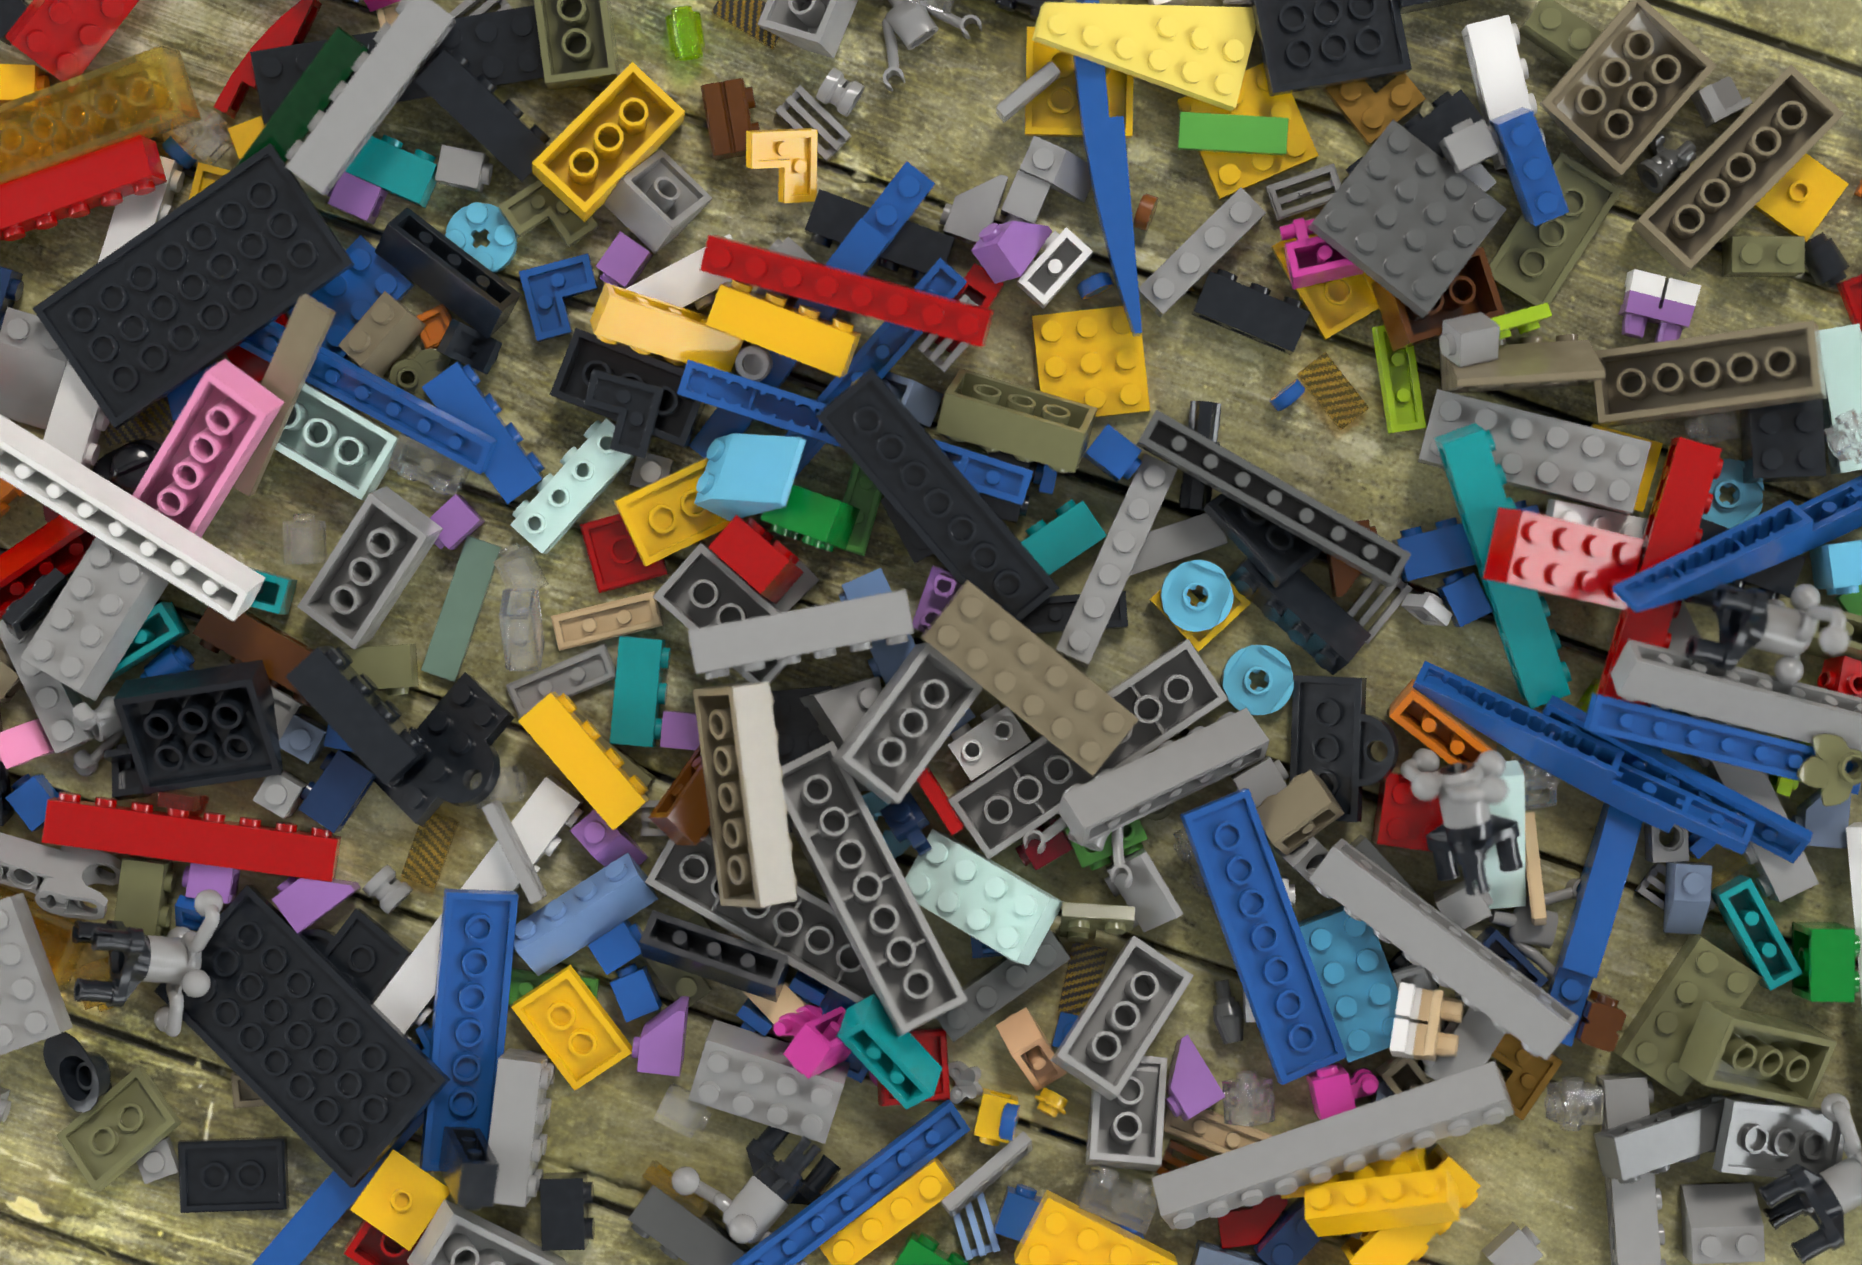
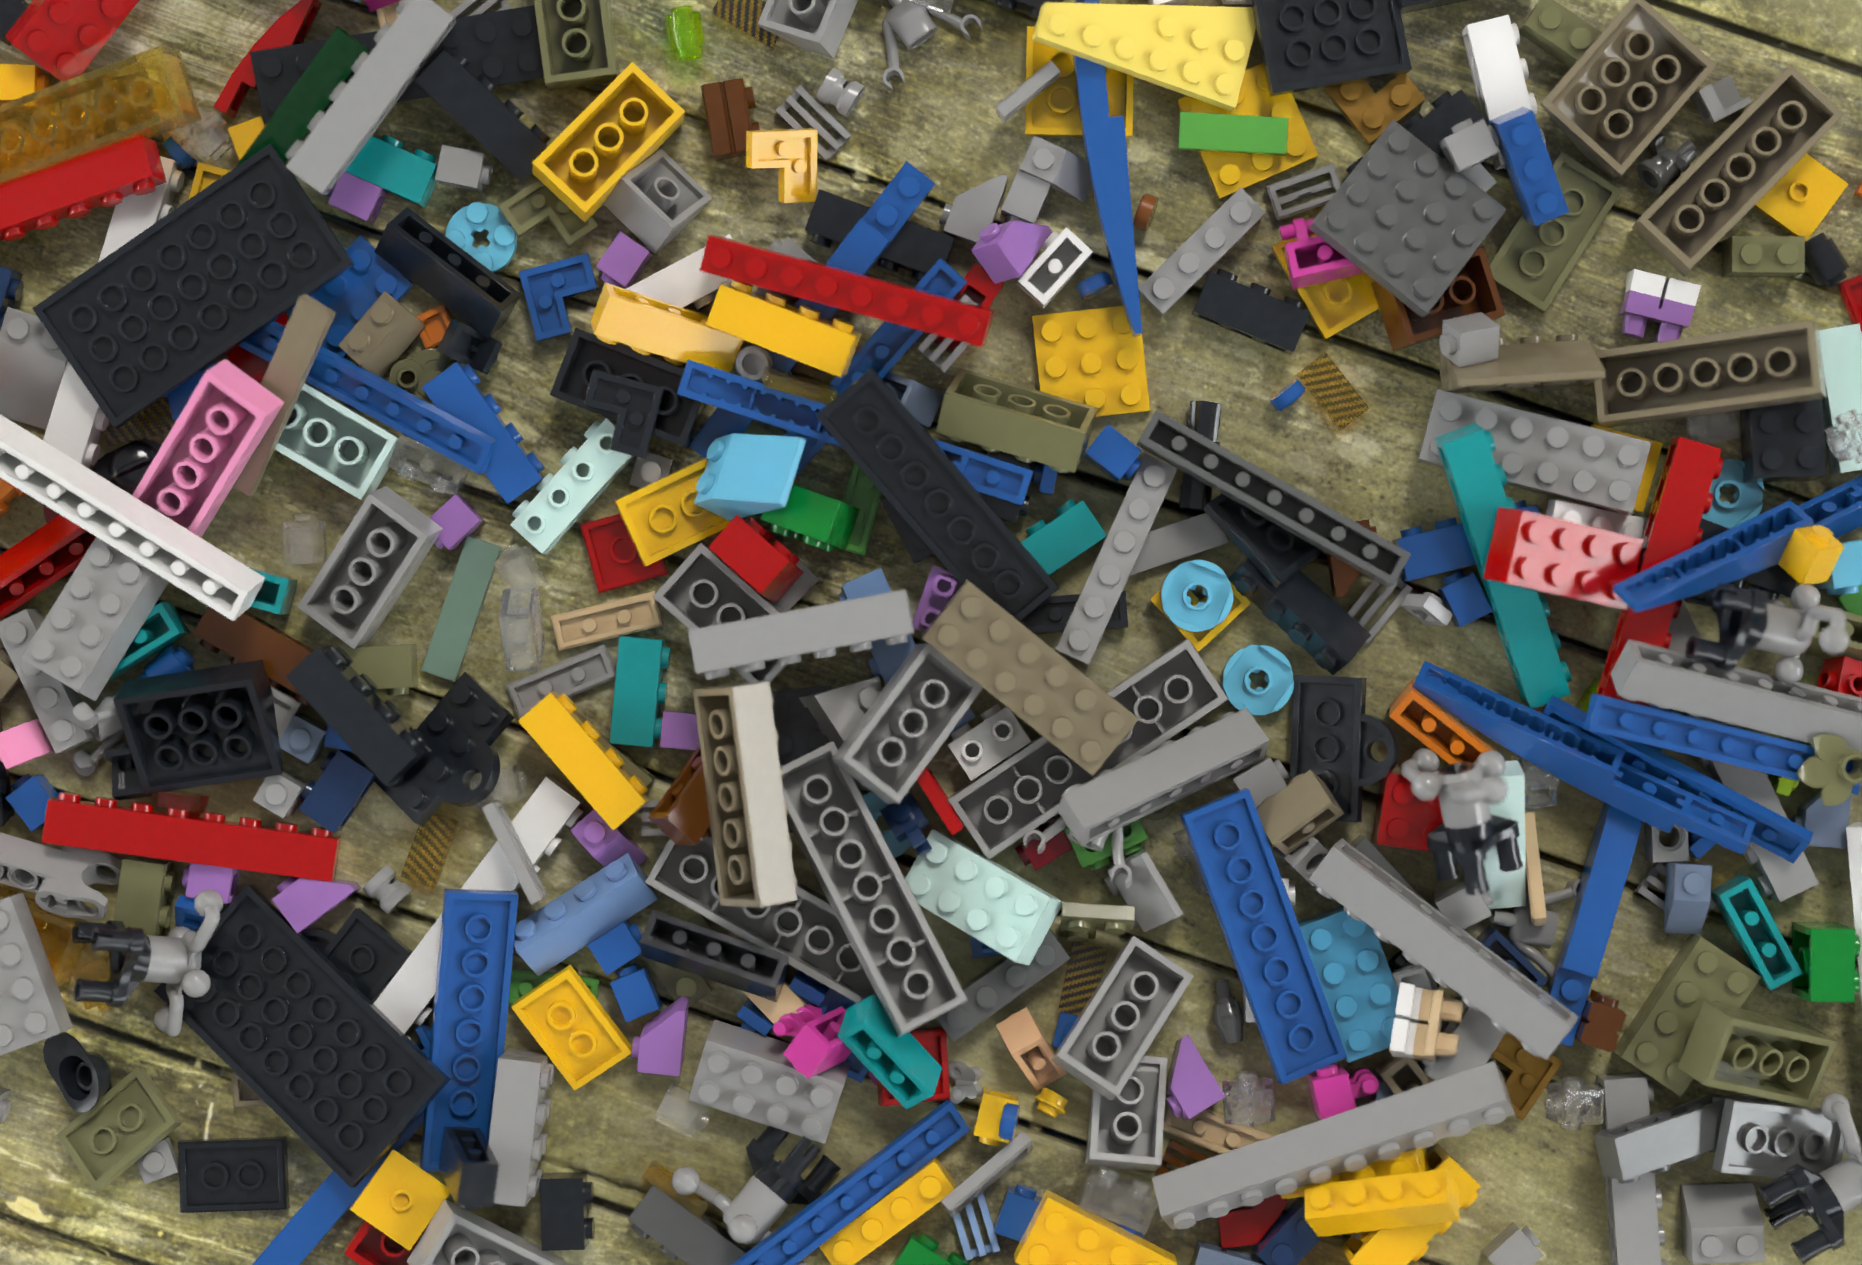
(34, 606): black plate -> none
(798, 385): none -> clear yellow tile
(1398, 385): lime plate -> none
(1523, 320): lime plate -> none
(1811, 554): none -> yellow brick

